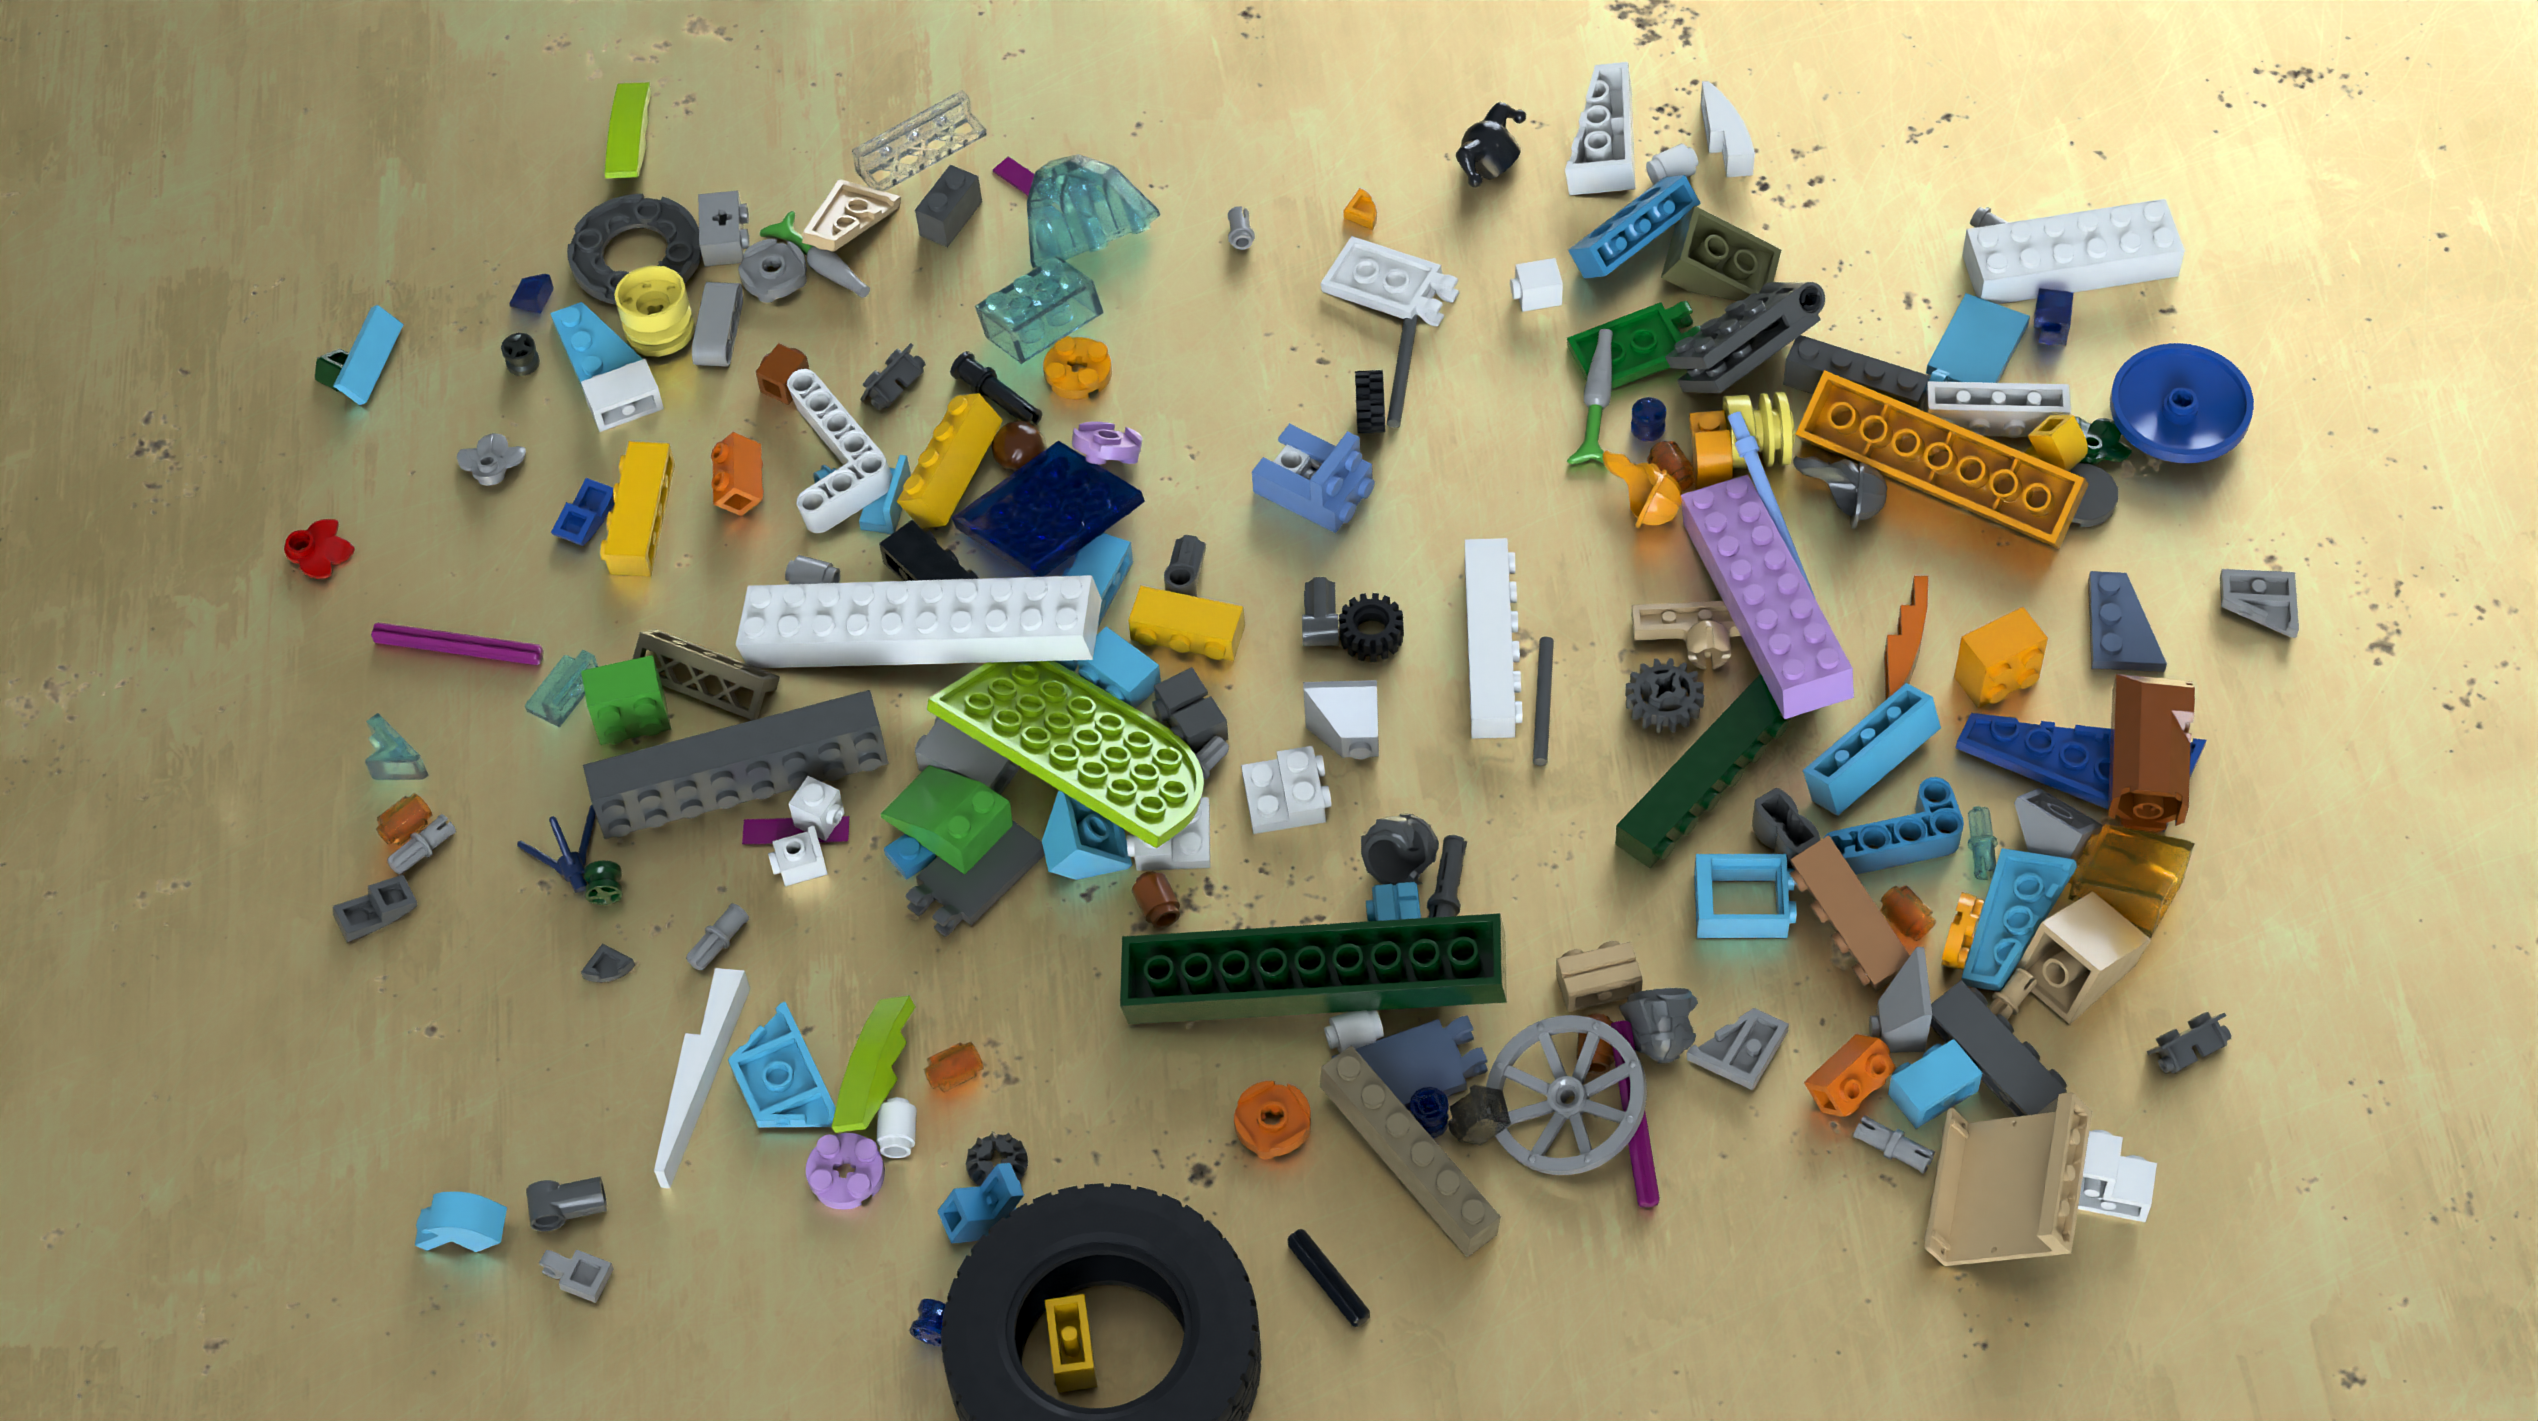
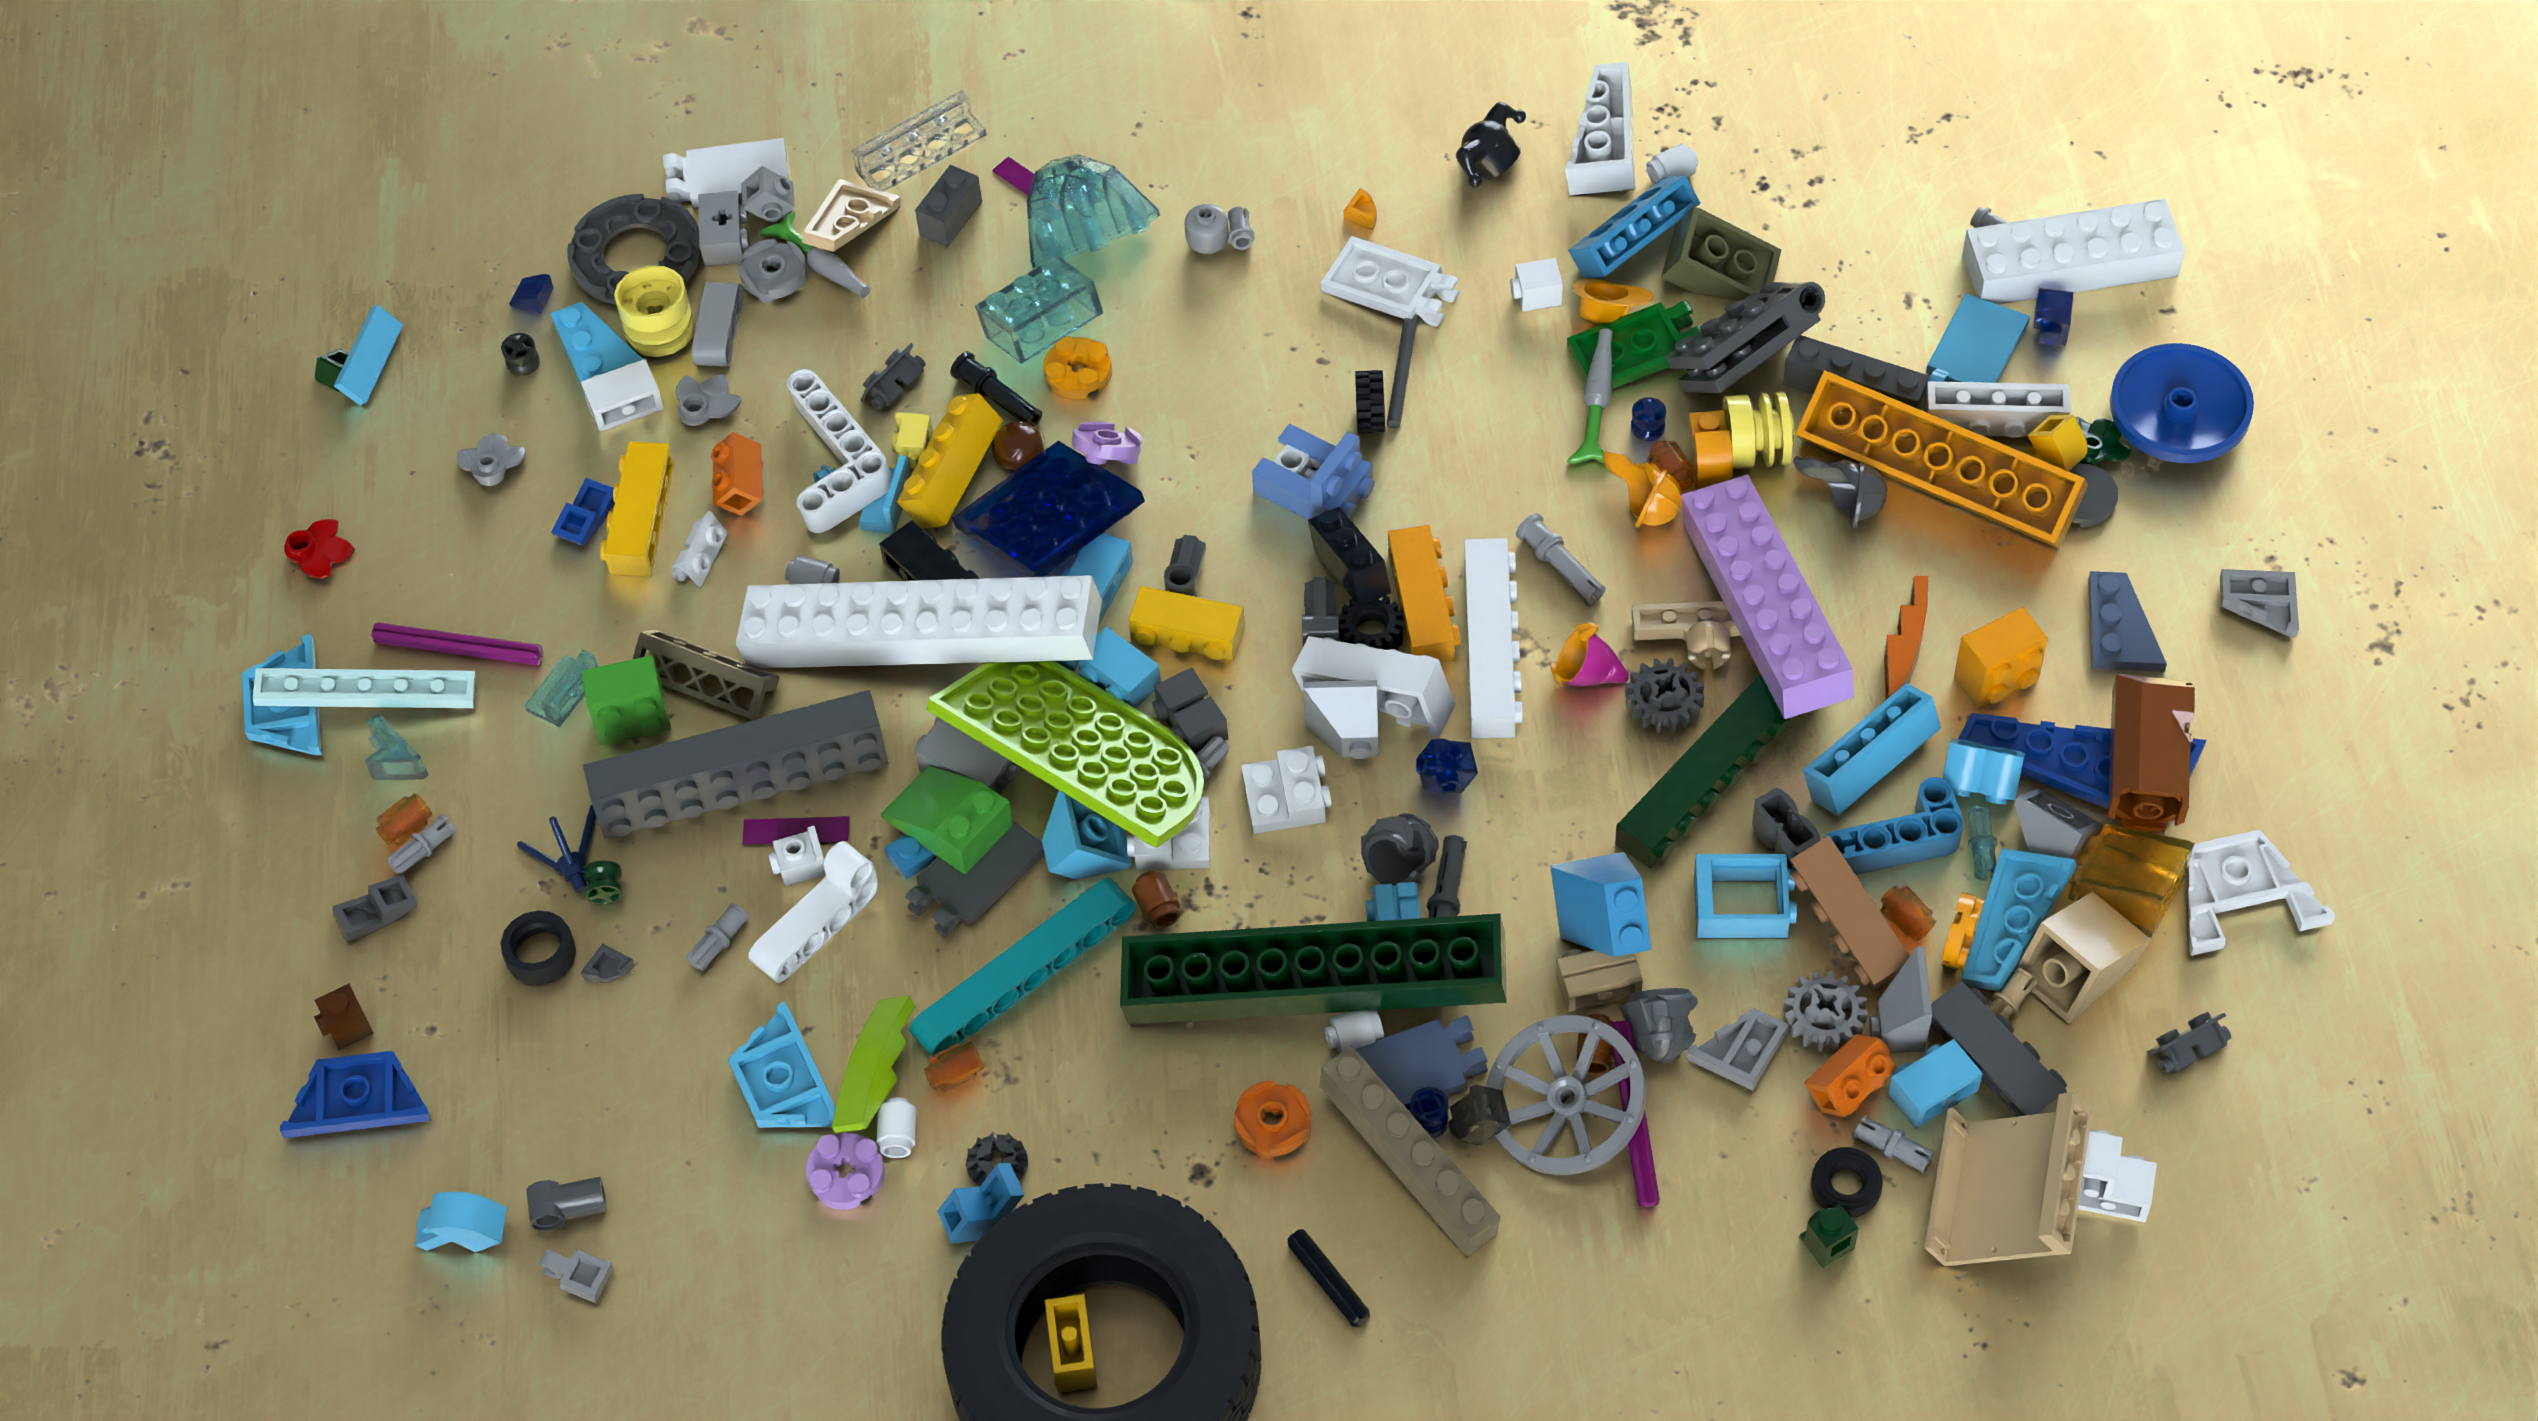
(283, 726): none -> medium azure wing
(342, 1017): none -> reddish brown brick
(355, 1095): none -> blue wing
(364, 688): none -> light aqua plate
(531, 924): none -> black tyre
(627, 130): lime slope -> none
(697, 1068): white slope -> none
(703, 546): none -> white hinge
(705, 399): none -> light grey plate
(721, 168): none -> white tile
(768, 195): none -> light grey brick
(777, 369): dark orange brick -> none
(817, 806): white brick -> none
(819, 915): none -> white beam
(912, 436): none -> light yellow brick
(929, 1323): clear blue wheel -> none
(1023, 967): none -> teal beam
(1206, 228): none -> light grey head
(1349, 556): none -> black brick
(1406, 683): none -> white wedge
(1421, 593): none -> light orange brick
(1446, 766): none -> clear blue brick
(1543, 701): dark grey bar -> none
(1550, 548): none -> light grey pin
(1587, 660): none -> hat
(1601, 904): none -> dark azure slope
(1607, 302): none -> light orange piece
(1726, 132): white slope -> none
(1748, 448): light blue bar -> none
(1825, 1010): none -> light grey gear
(1829, 1229): none -> dark green brick
(1847, 1159): none -> black tyre
(1983, 770): none -> medium azure brick
(2239, 874): none -> white wing

